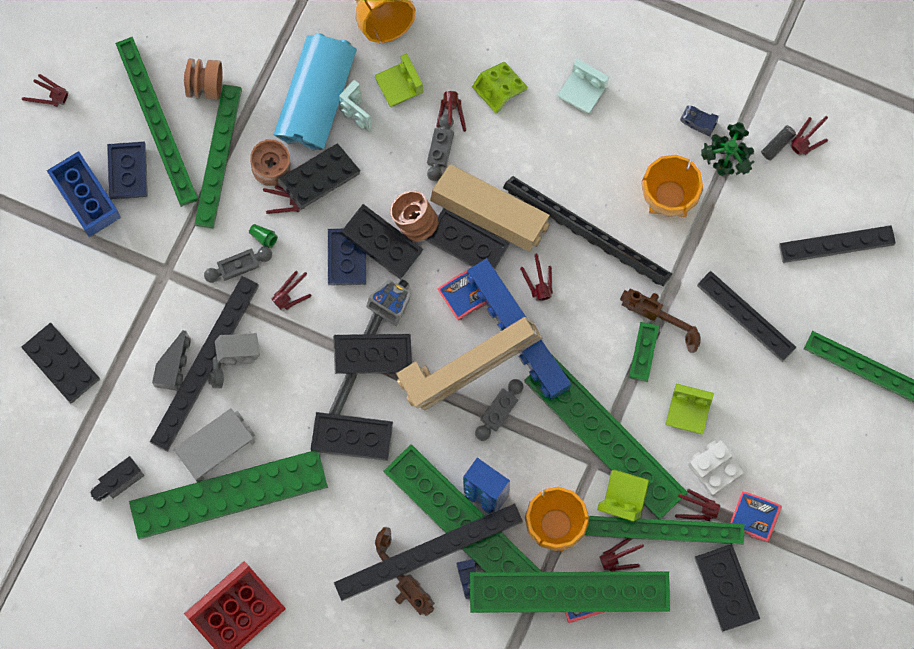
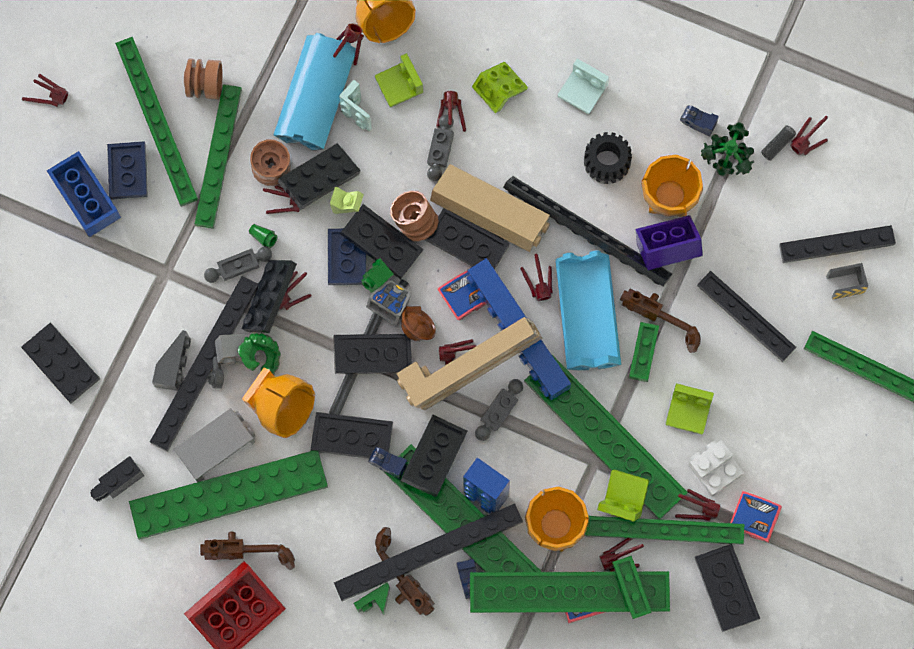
(235, 549): none -> reddish brown piece
(260, 342): none -> green piece
(269, 296): none -> black plate
(280, 402): none -> light orange plate
(345, 201): none -> yellowish green slope
(352, 34): none -> dark red plant
(376, 275): none -> green window
(379, 596): none -> green slope
(388, 462): none -> dark blue leg
(417, 324): none -> dark orange piece
(434, 455): none -> black plate
(447, 352): none -> dark red plant
(588, 311): none -> medium azure cylinder
(607, 143): none -> black tyre
(631, 587): none -> green plate
(669, 242): none -> dark purple brick
(847, 270): none -> dark grey piece

